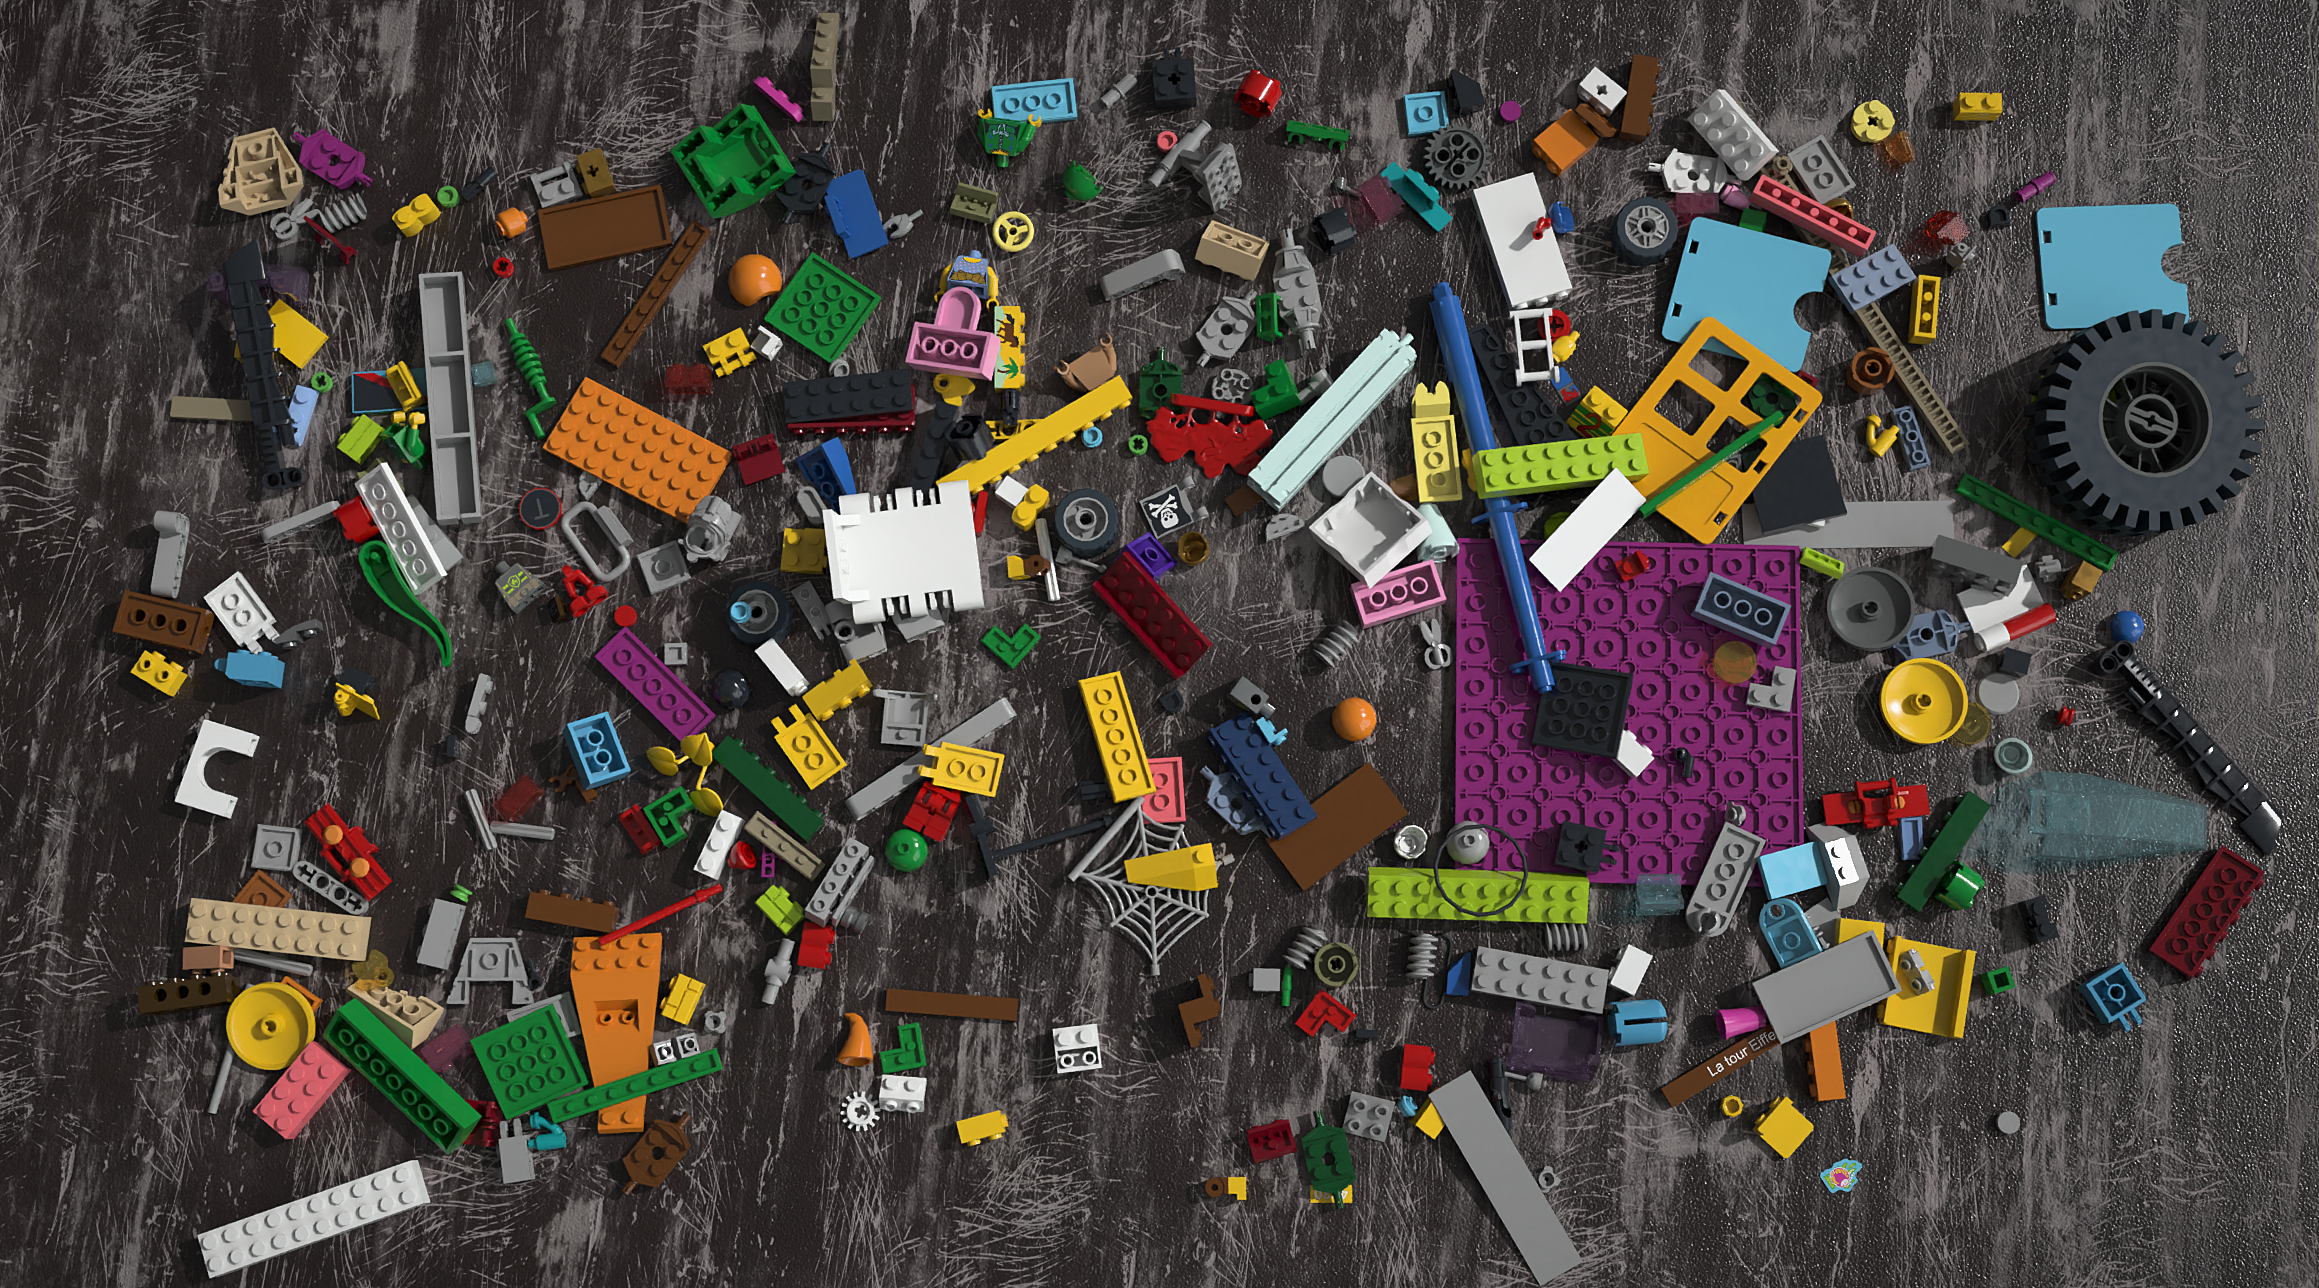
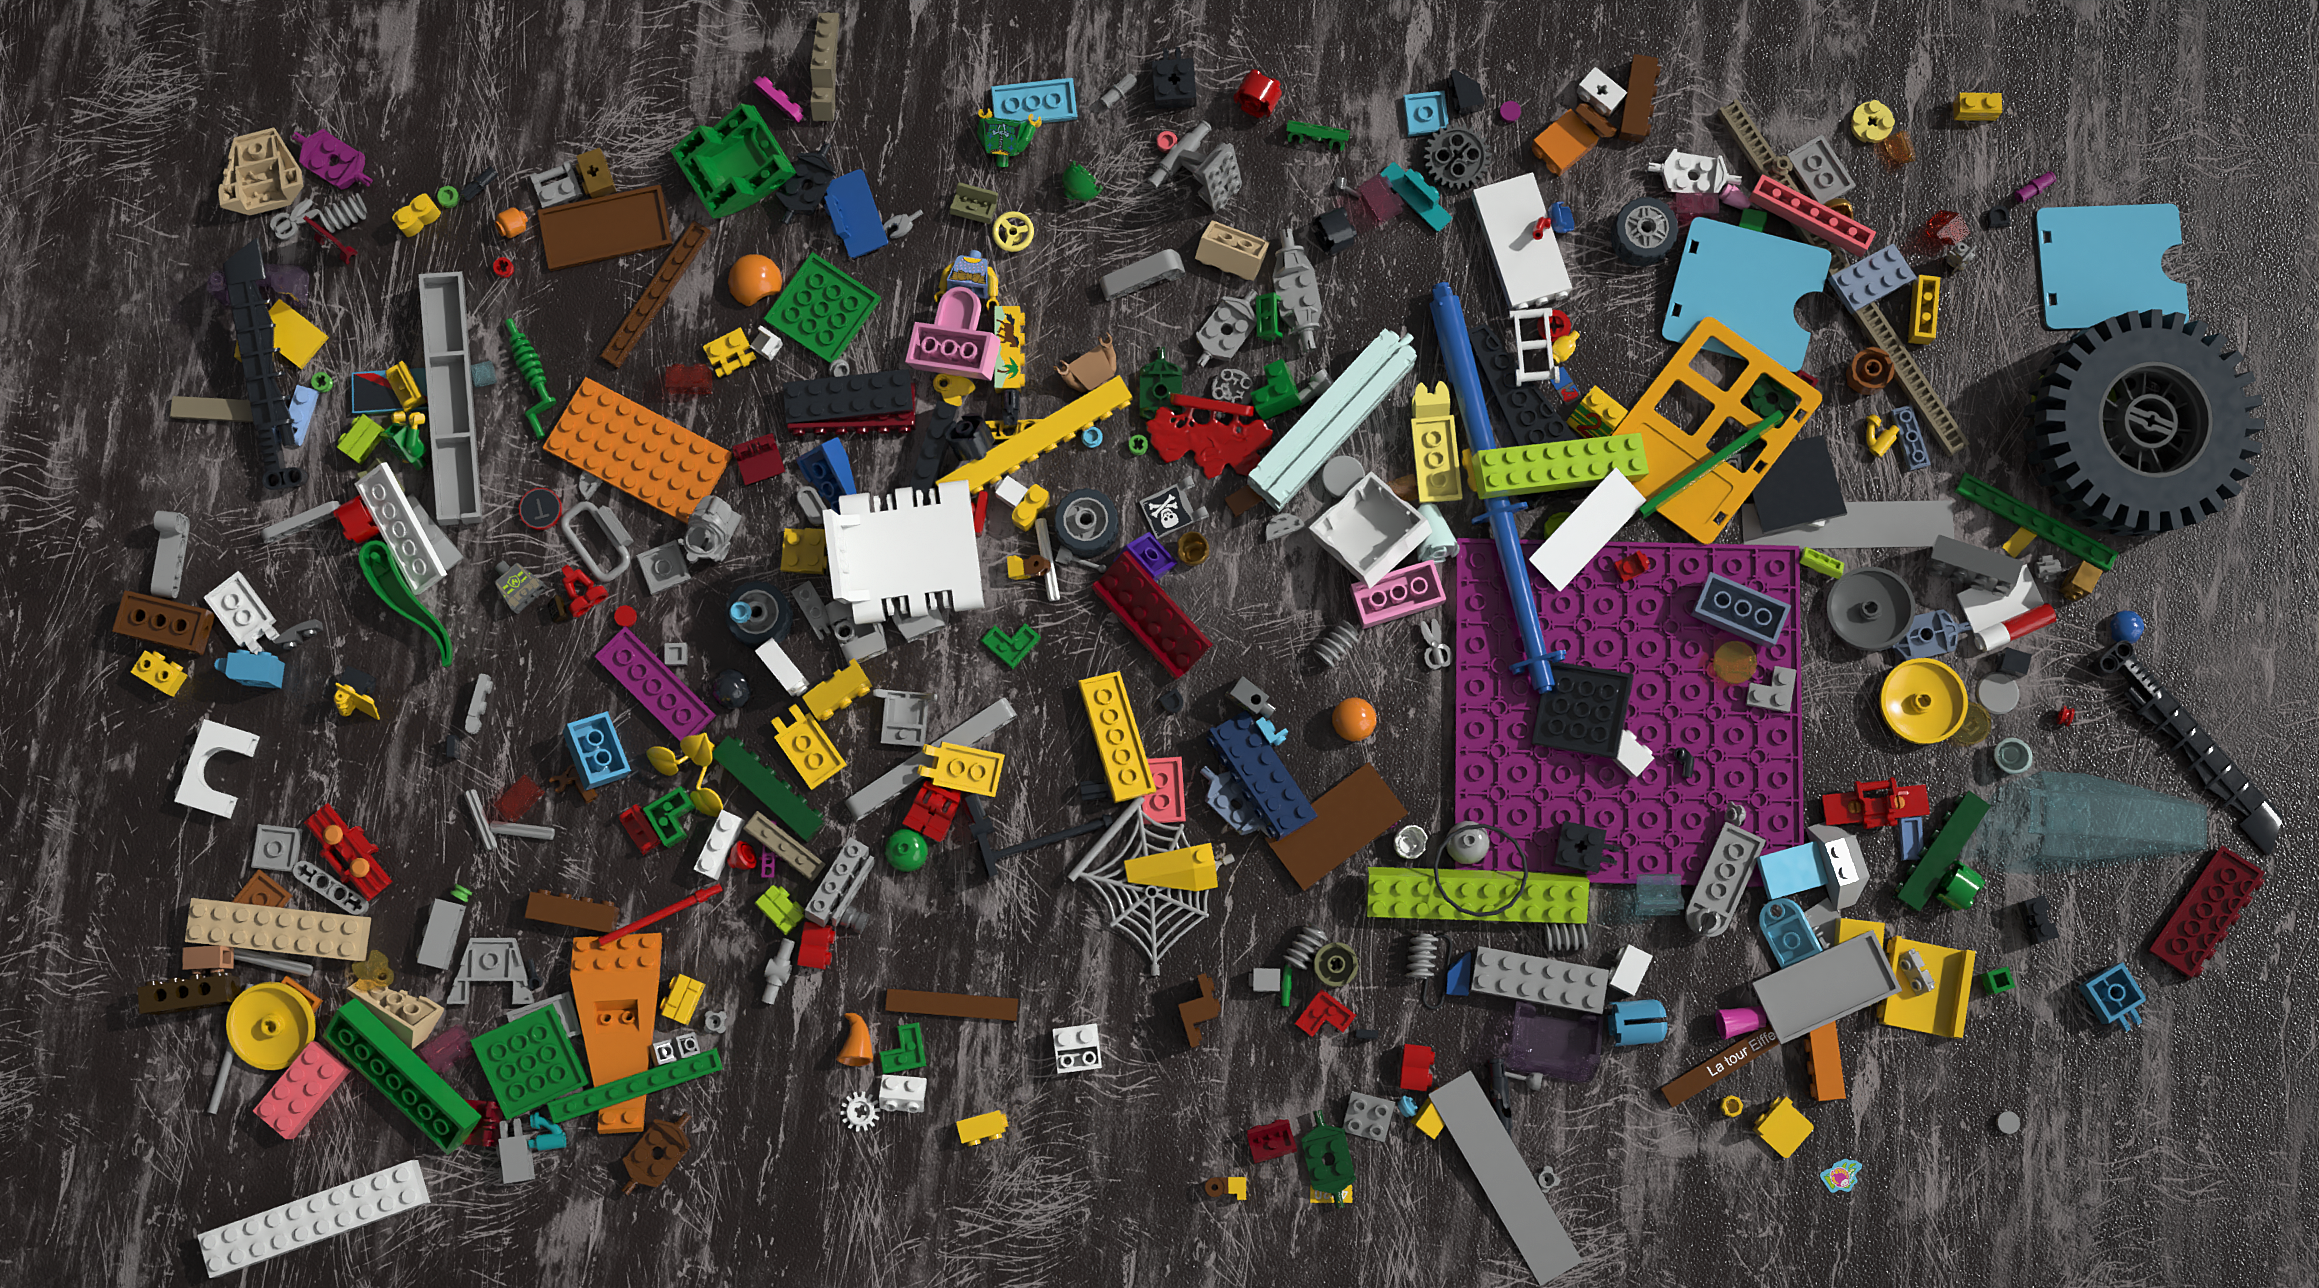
(1732, 134): white brick -> none

